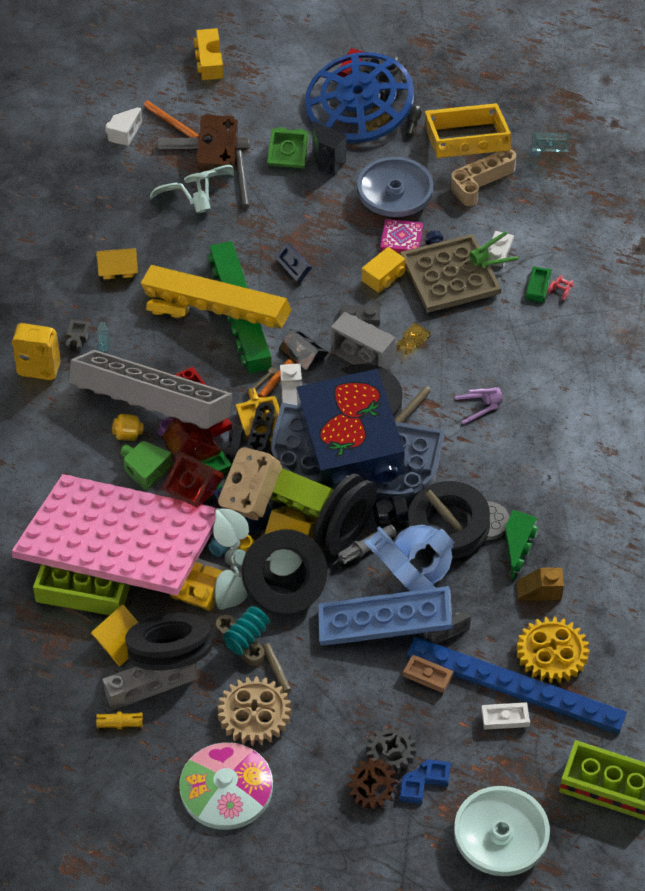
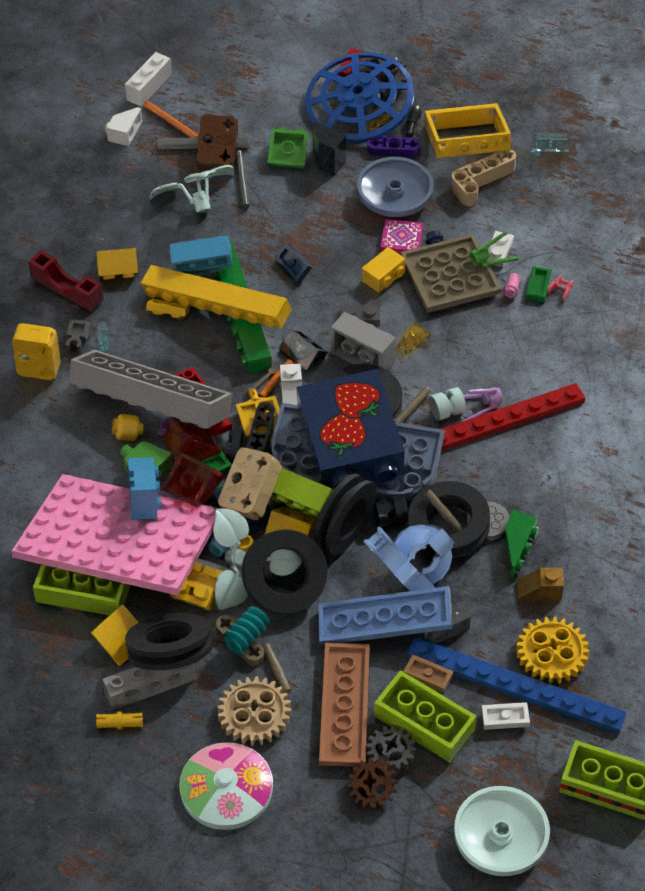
(48, 272): none -> dark red arch
(143, 488): none -> dark azure wedge
(148, 79): none -> white brick
(202, 255): none -> dark azure wedge
(208, 54): yellow arch -> none
(344, 705): none -> nougat plate
(359, 548): light grey axle -> none
(387, 151): none -> dark purple beam
(426, 714): none -> lime brick
(429, 772): blue tile -> none
(449, 403): none -> light aqua wheel
(511, 288): none -> bright pink pin
(512, 416): none -> red plate

